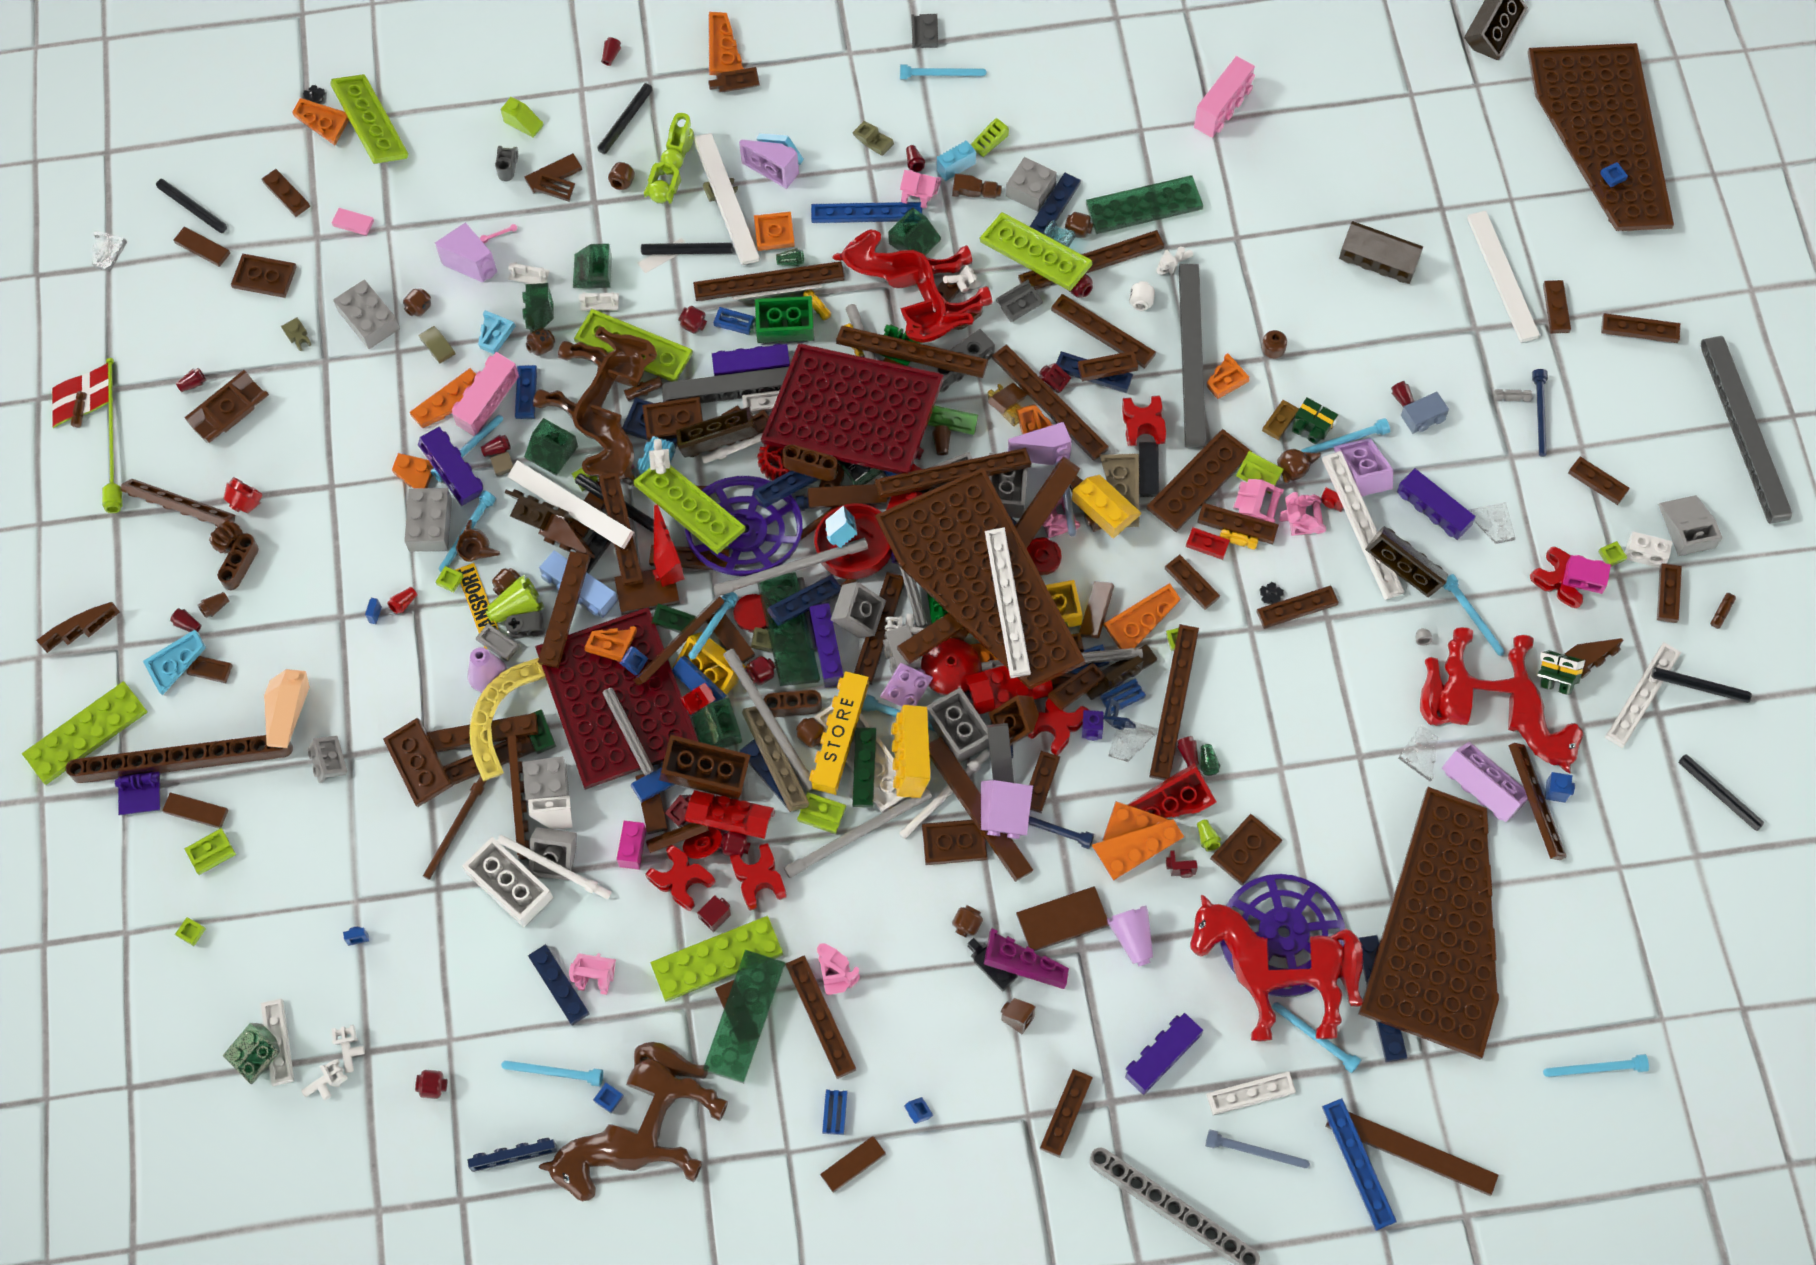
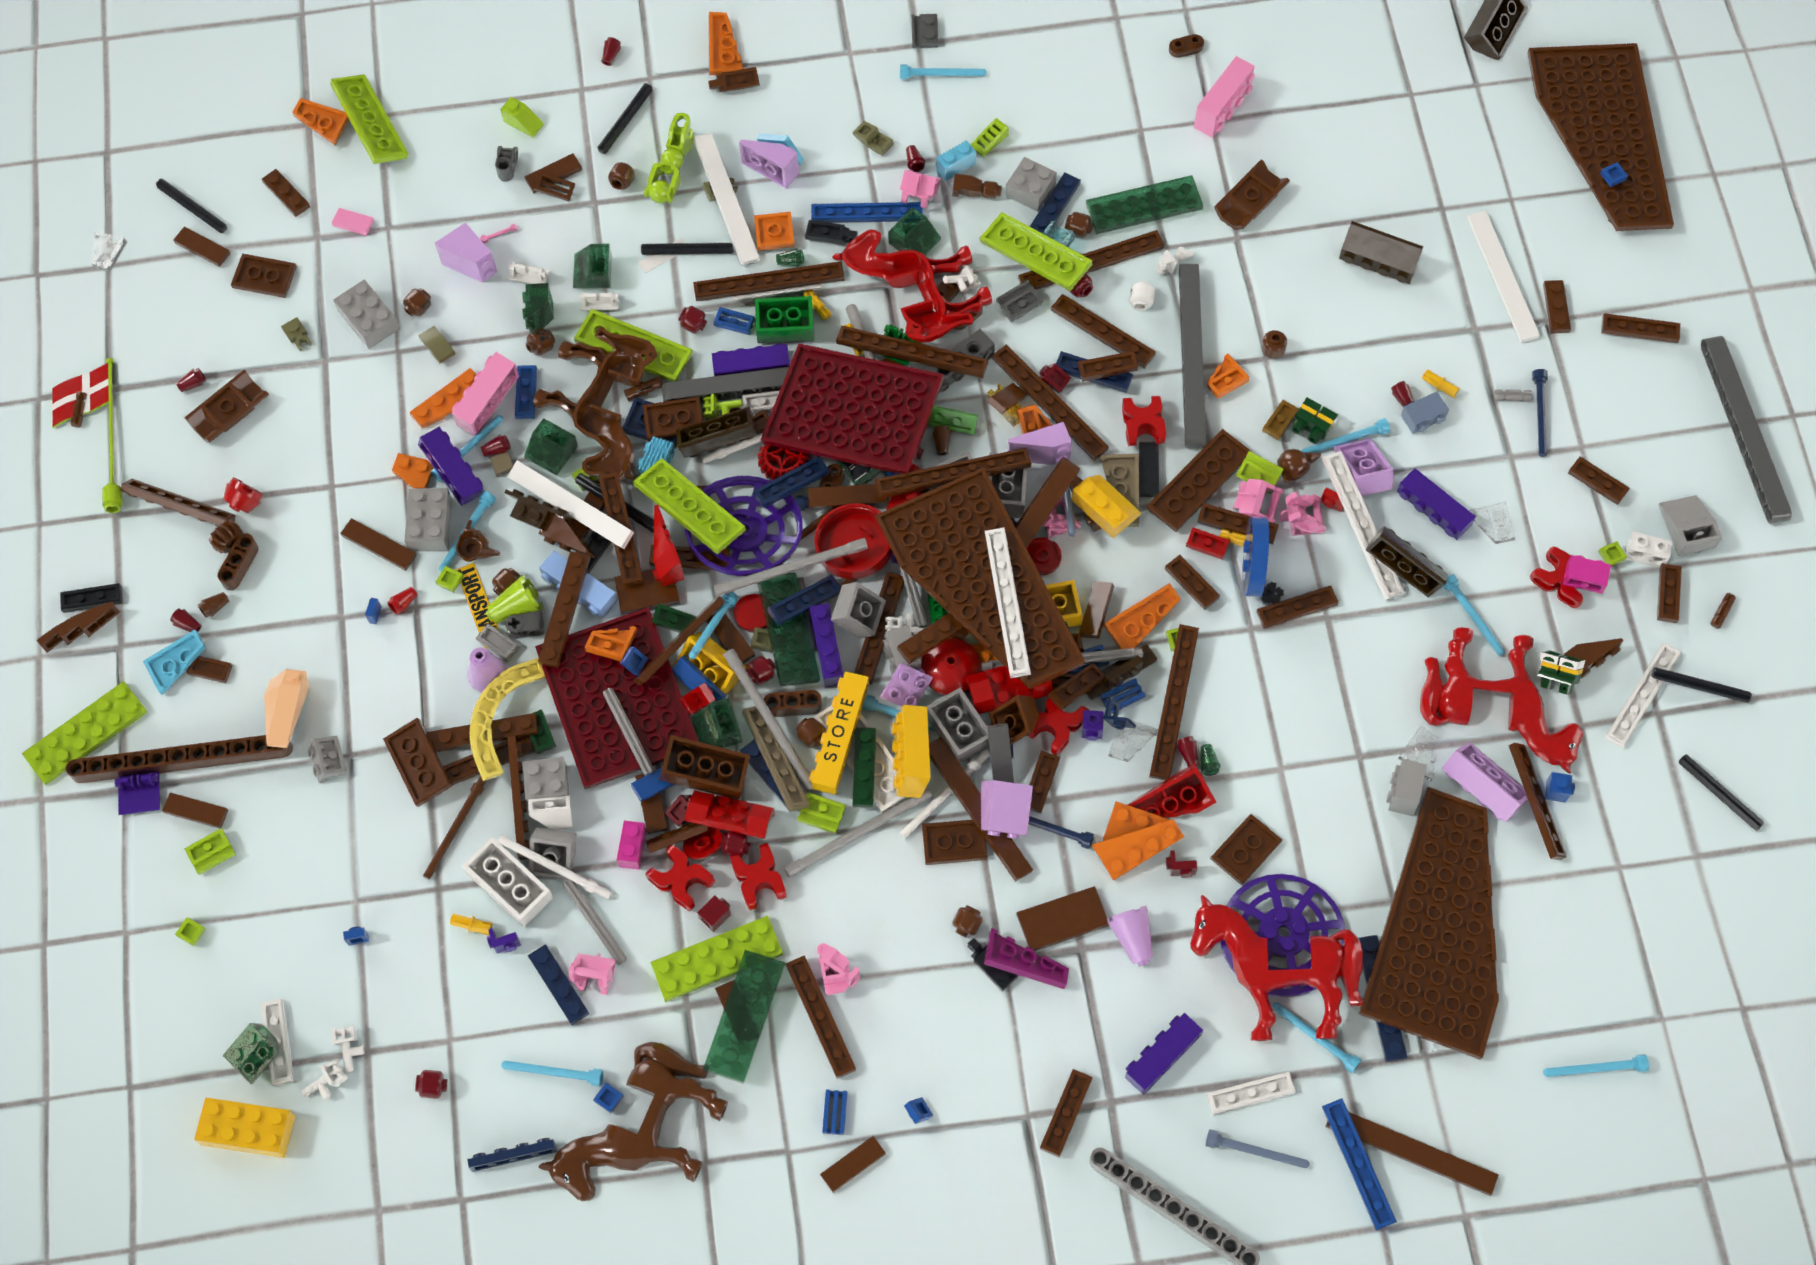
(90, 597): none -> black tile
(244, 1127): none -> yellow brick
(314, 94): black plant -> none
(378, 544): none -> reddish brown tile
(471, 924): none -> yellow axle
(494, 332): medium azure wing -> none
(505, 943): none -> dark purple bracket
(595, 922): none -> light grey axle
(659, 458): white arm -> none
(713, 406): none -> lime arm
(810, 462): reddish brown beam -> none
(829, 232): none -> black hinge
(841, 527): medium azure brick -> none
(1018, 1014): reddish brown slope -> none
(1188, 45): none -> reddish brown plate
(1208, 836): lime cone -> none
(1249, 196): none -> reddish brown piece
(1255, 556): none -> blue piece
(1406, 787): none -> light grey brick
(1423, 637): light grey hinge -> none
(1440, 383): none -> yellow axle

